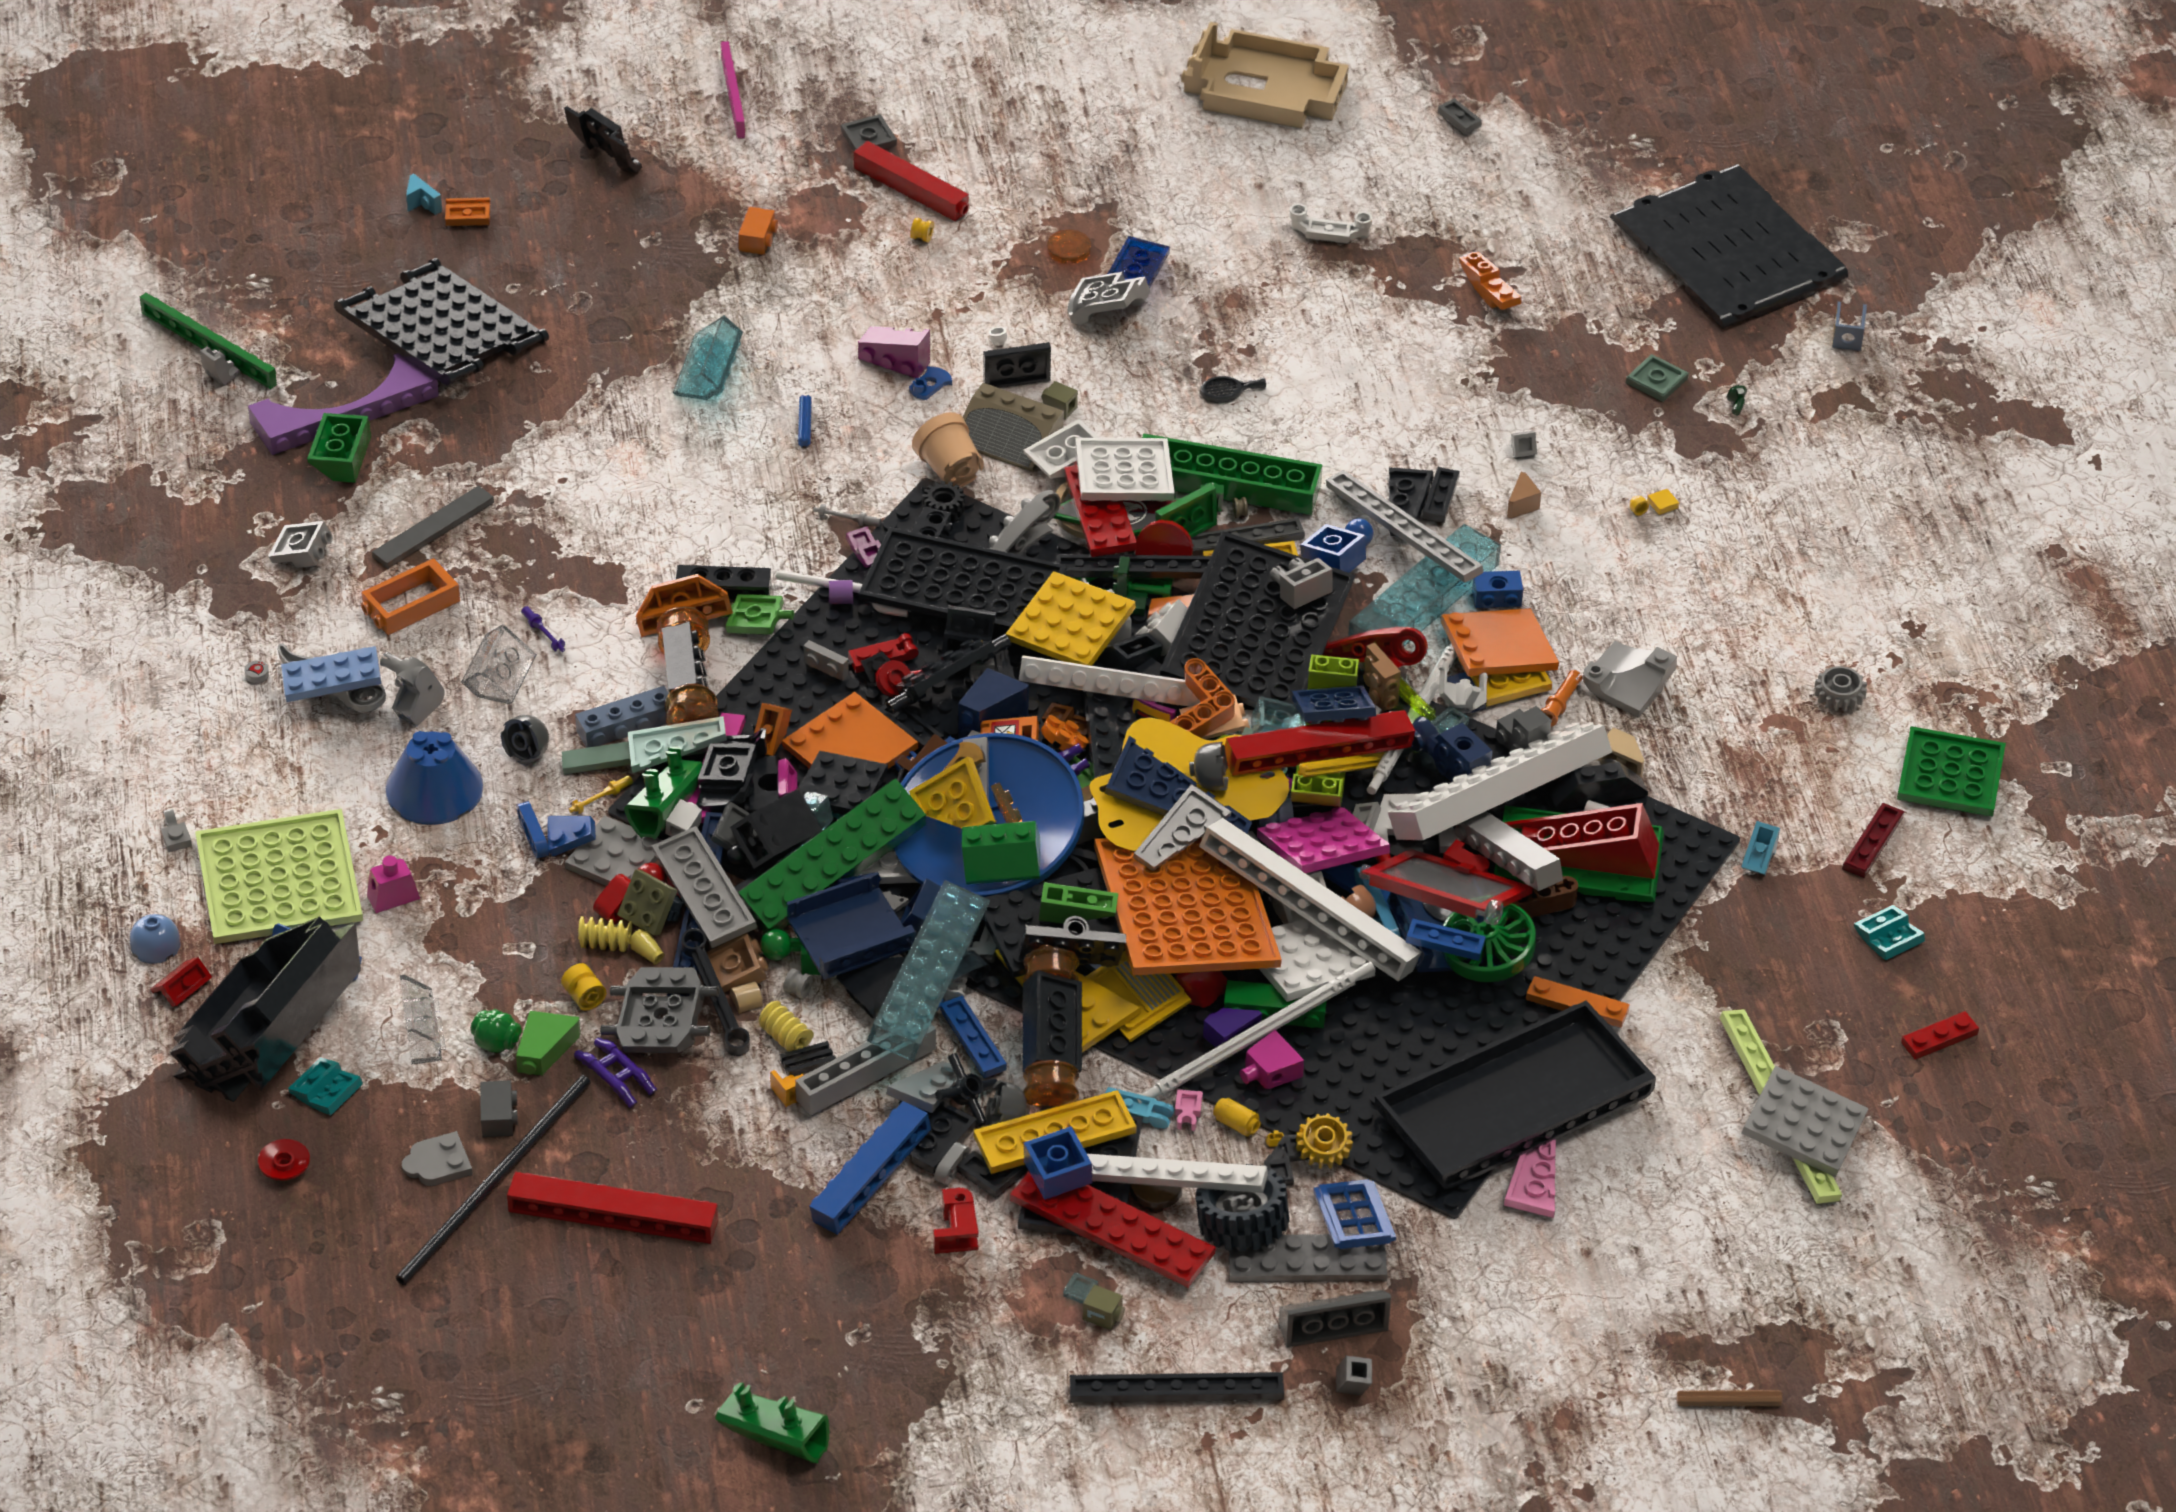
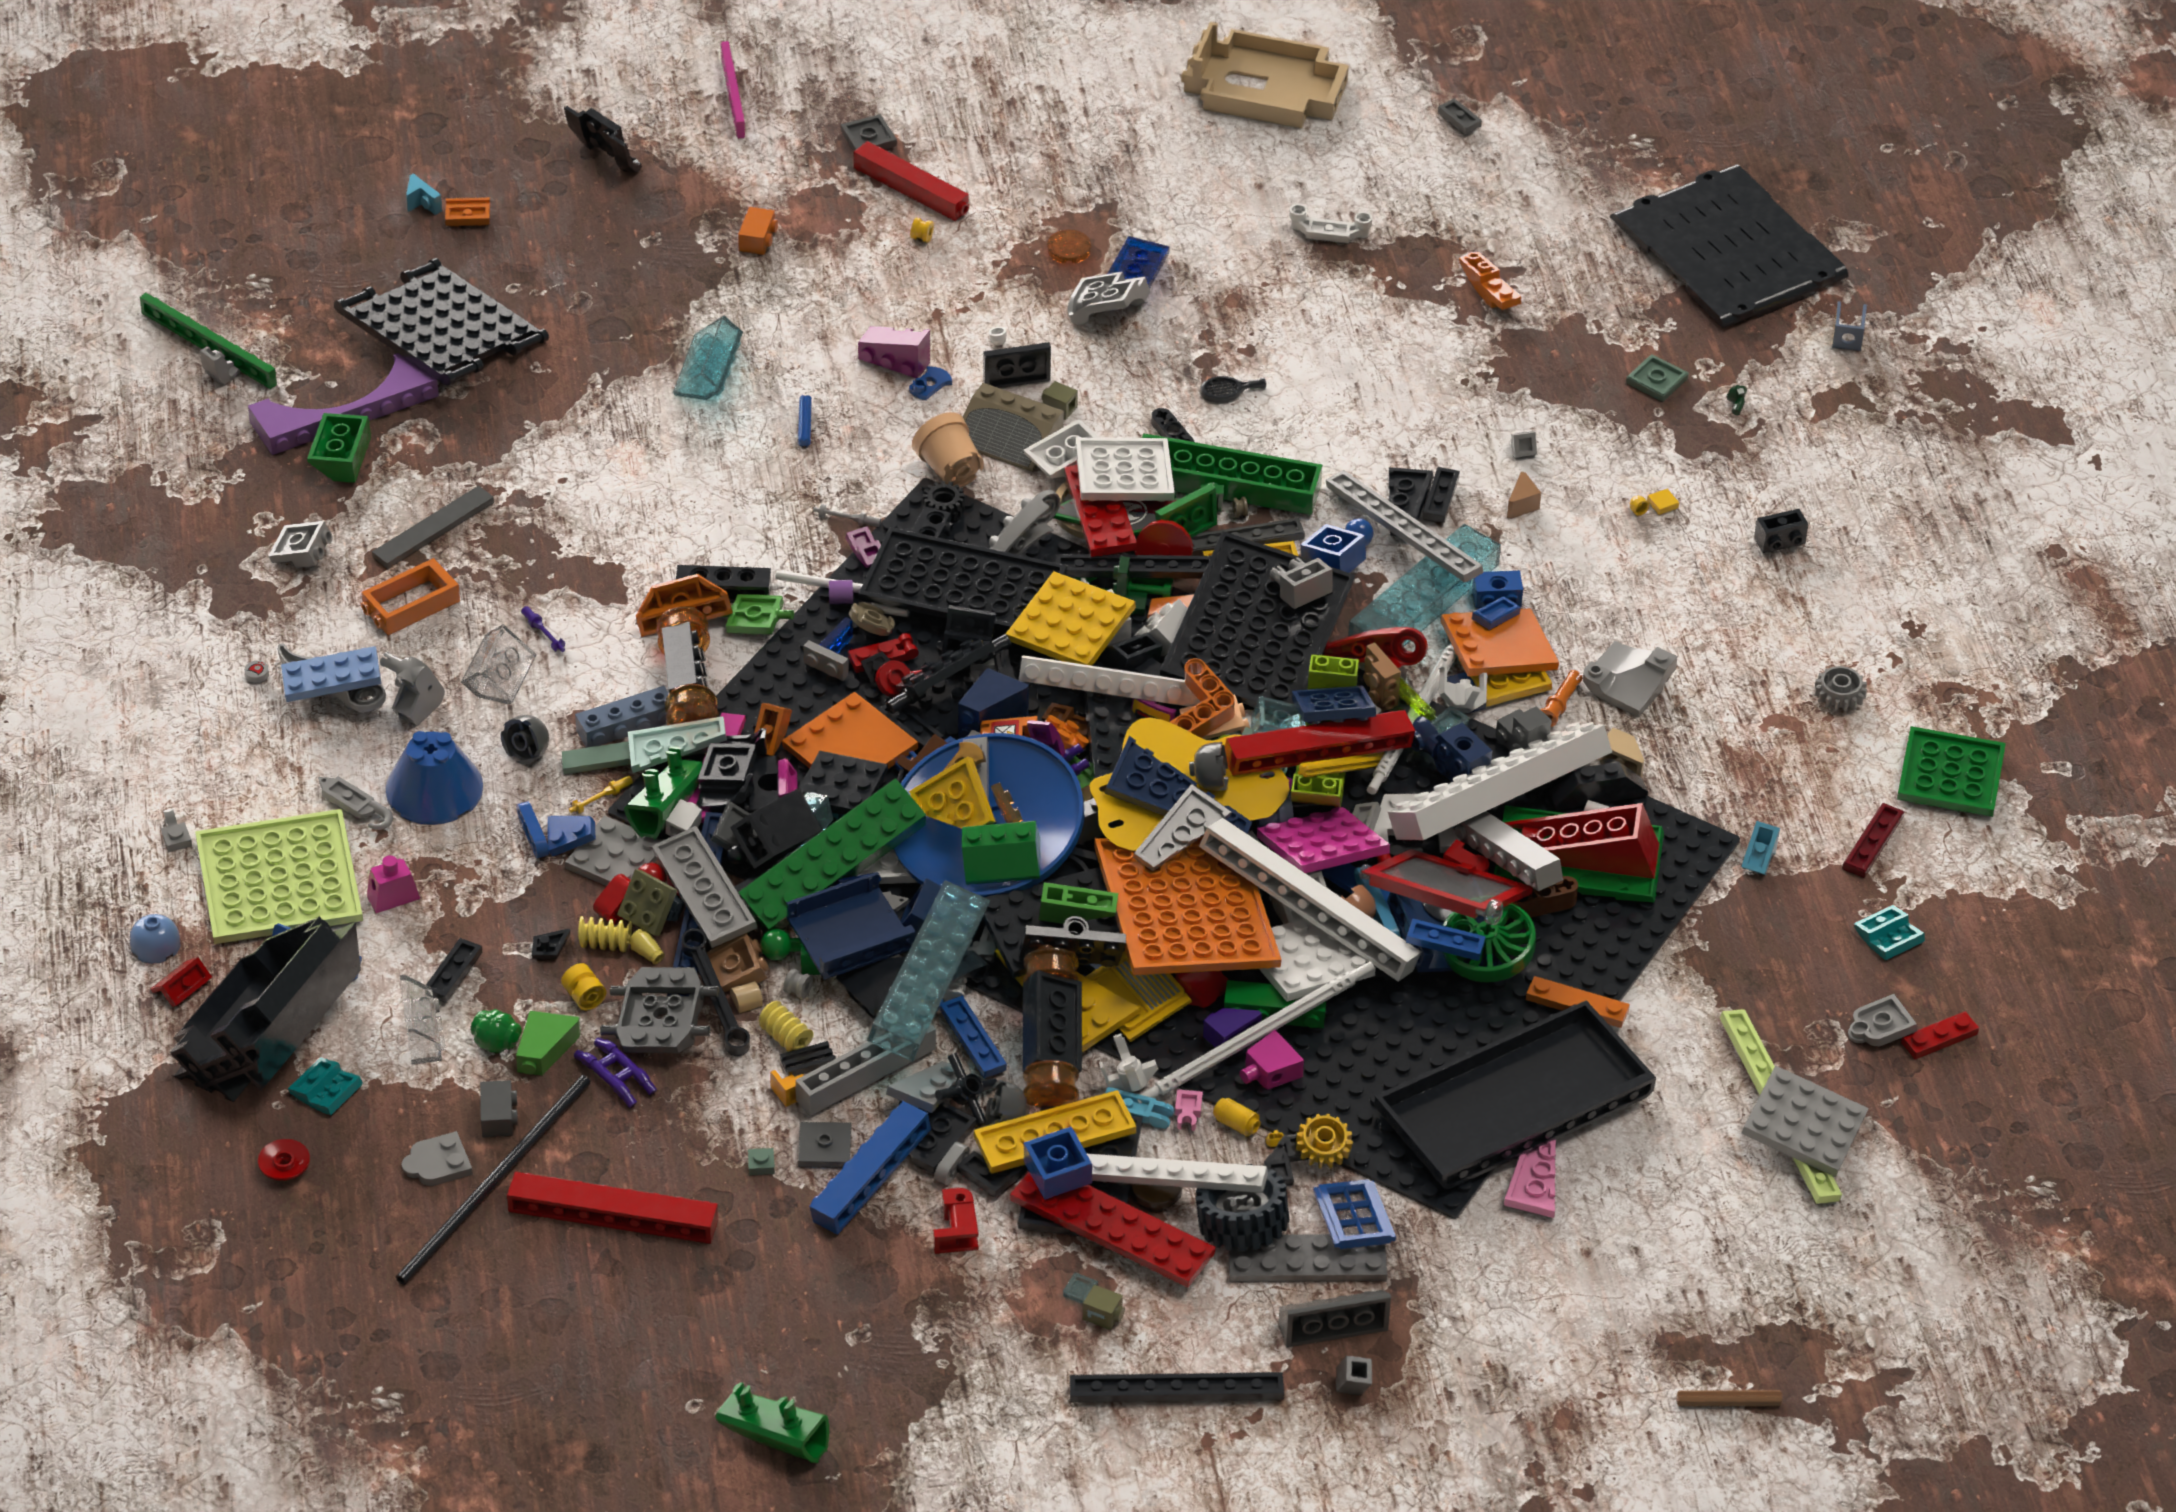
(354, 800): none -> light grey plate
(454, 969): none -> black plate
(549, 944): none -> black piece
(761, 1161): none -> sand green plate
(824, 1144): none -> dark grey plate
(839, 636): none -> clear blue tile
(871, 619): none -> dark tan tile
(1046, 733): none -> magenta slope
(1131, 1073): none -> white piece
(1170, 423): none -> black beam
(1496, 613): none -> blue tile
(1781, 530): none -> black brick
(1881, 1022): none -> light grey plate

